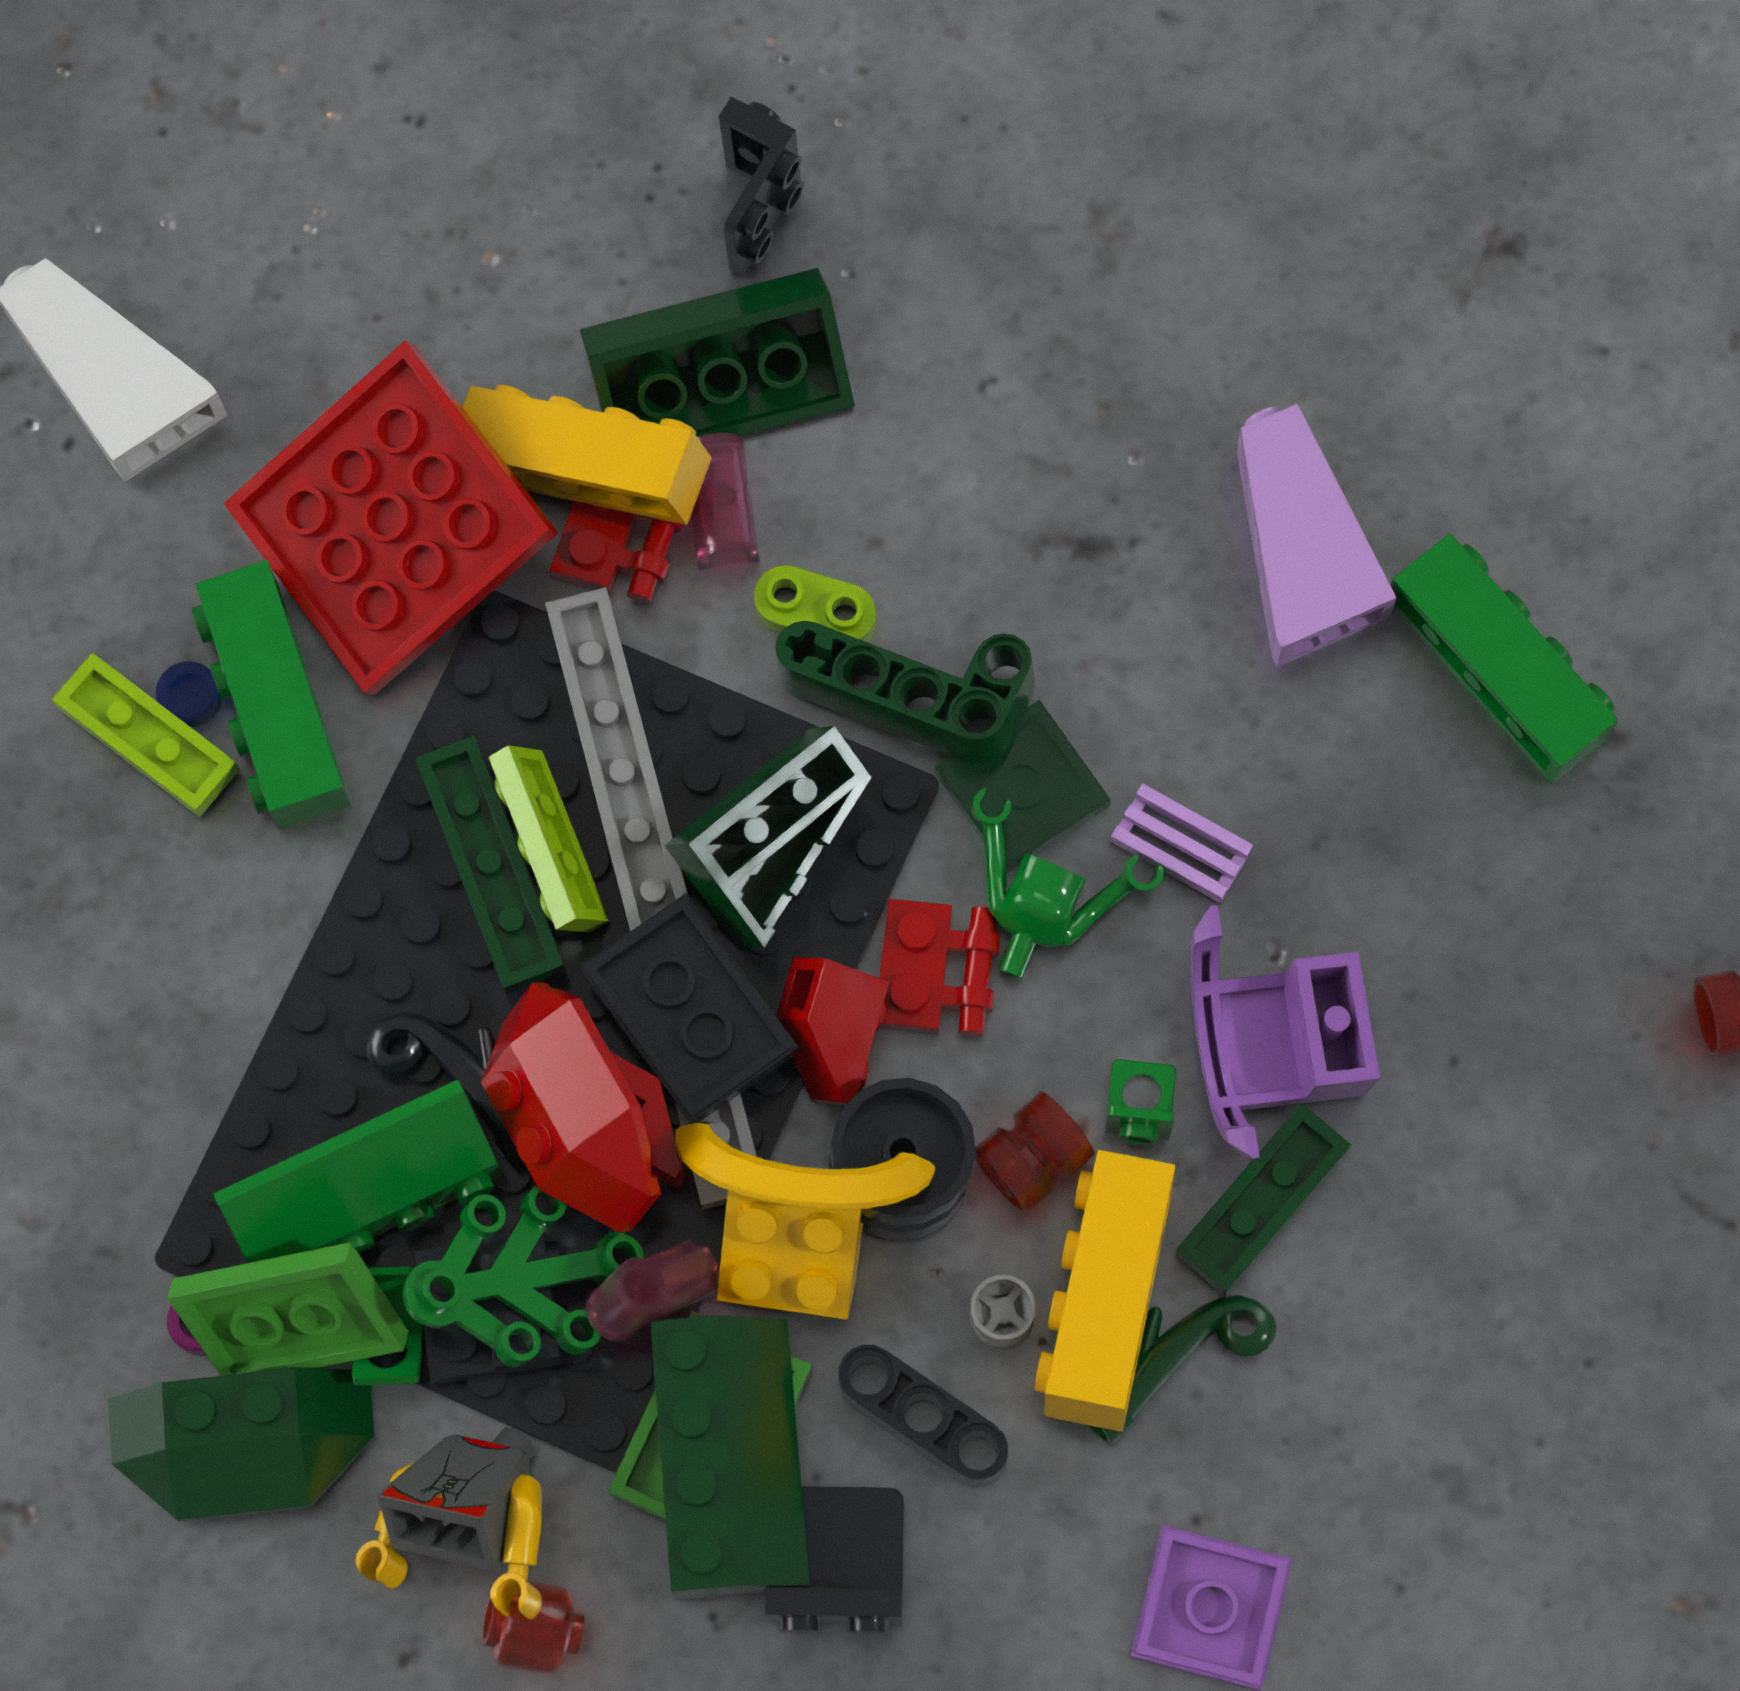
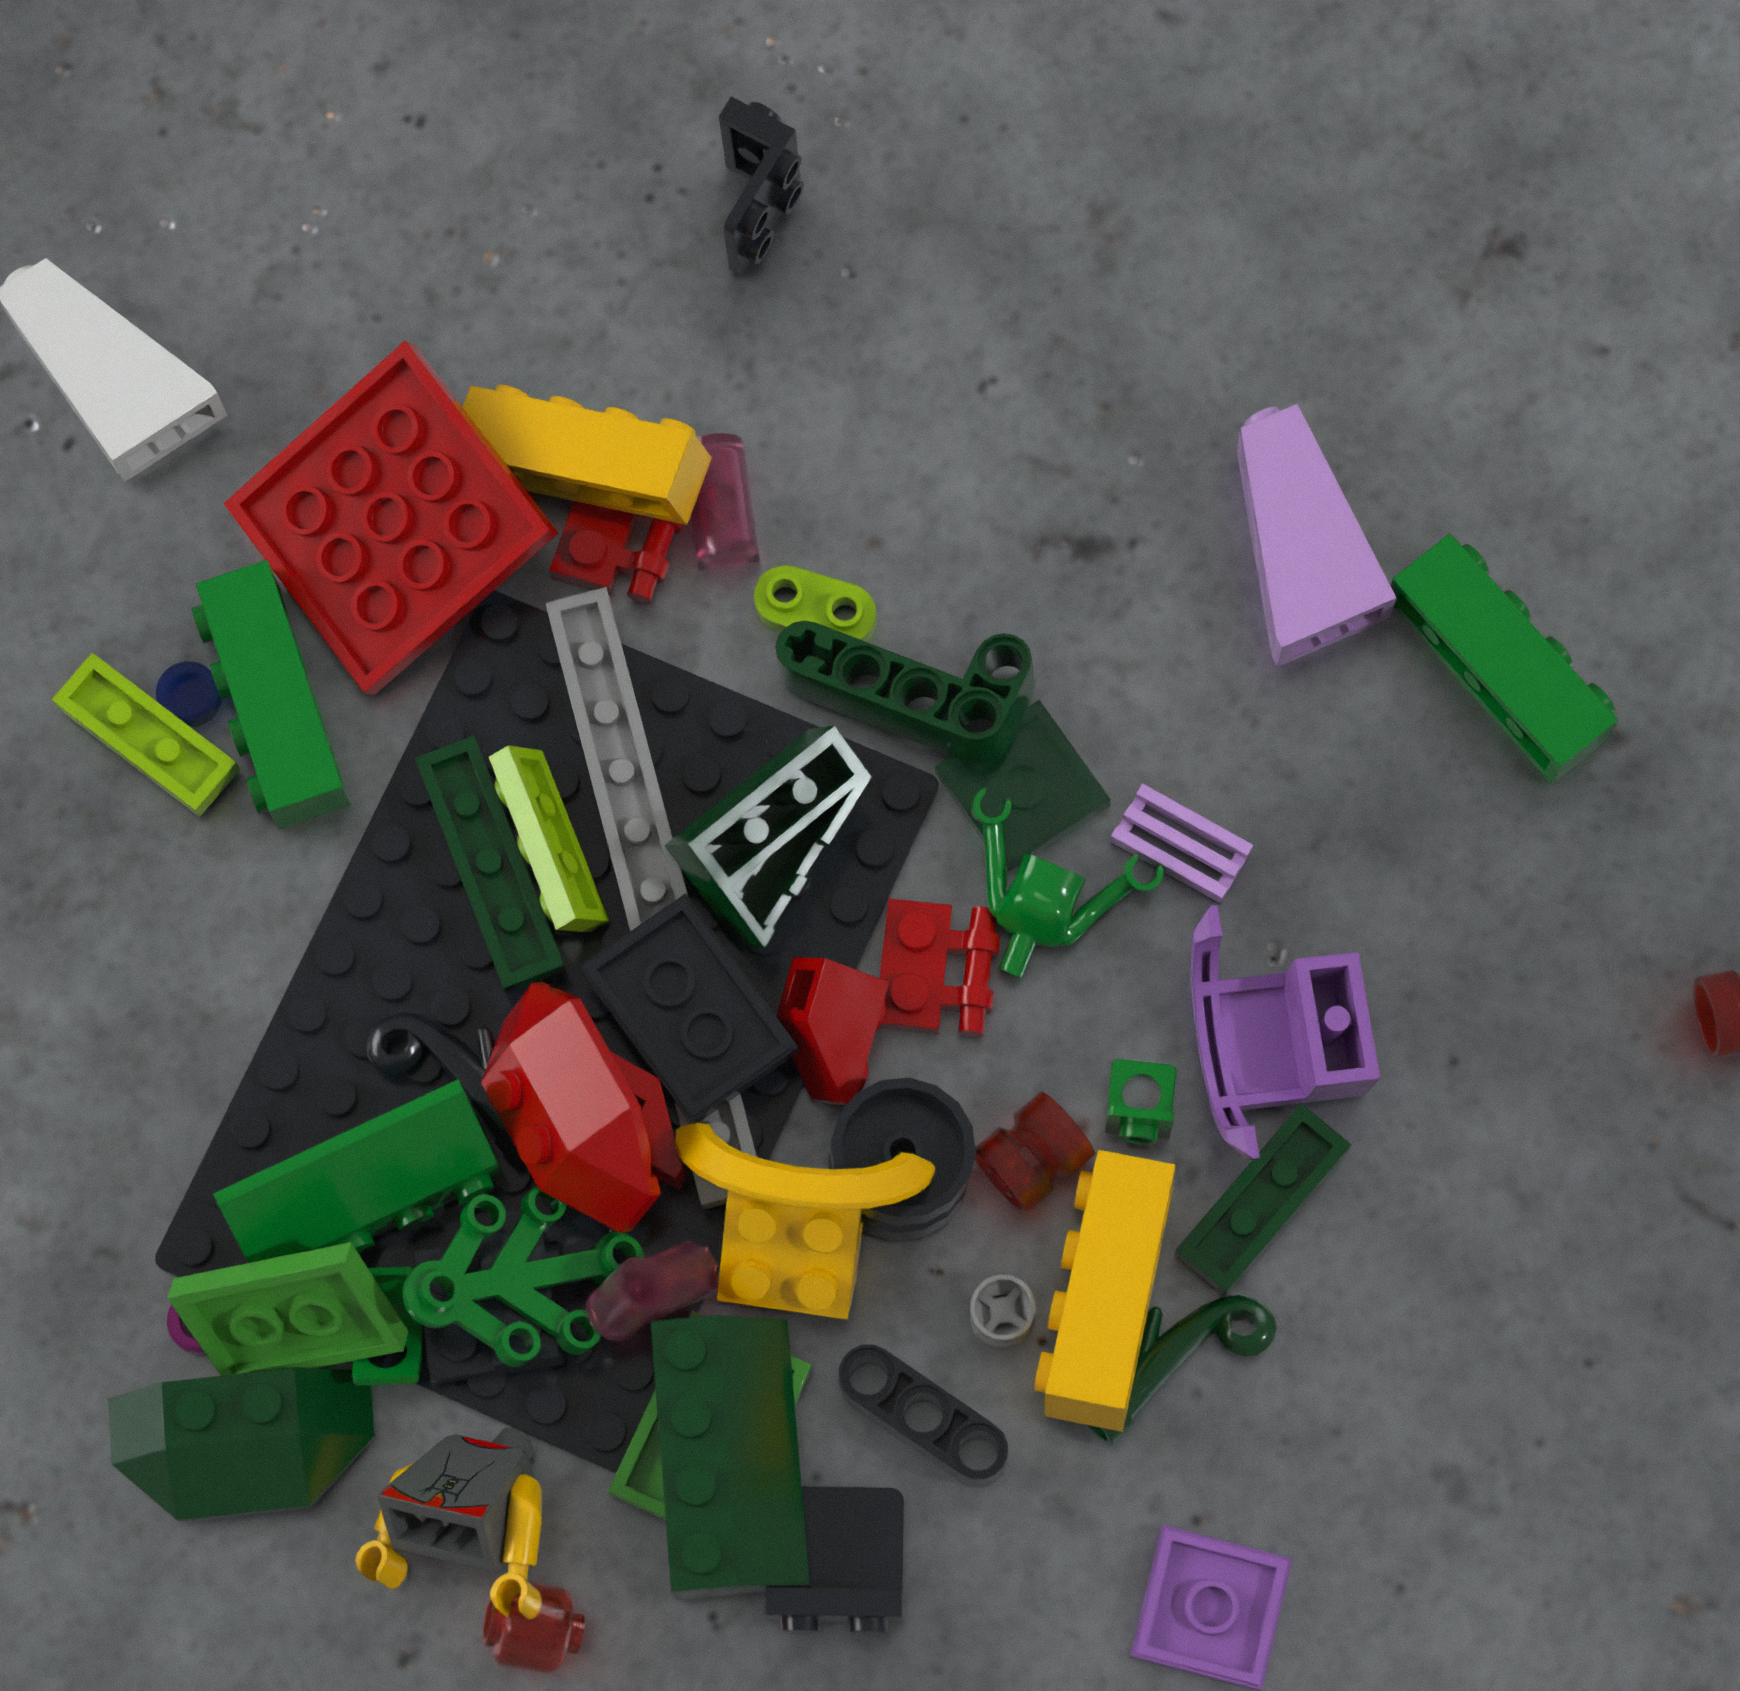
(726, 358): dark green slope -> none

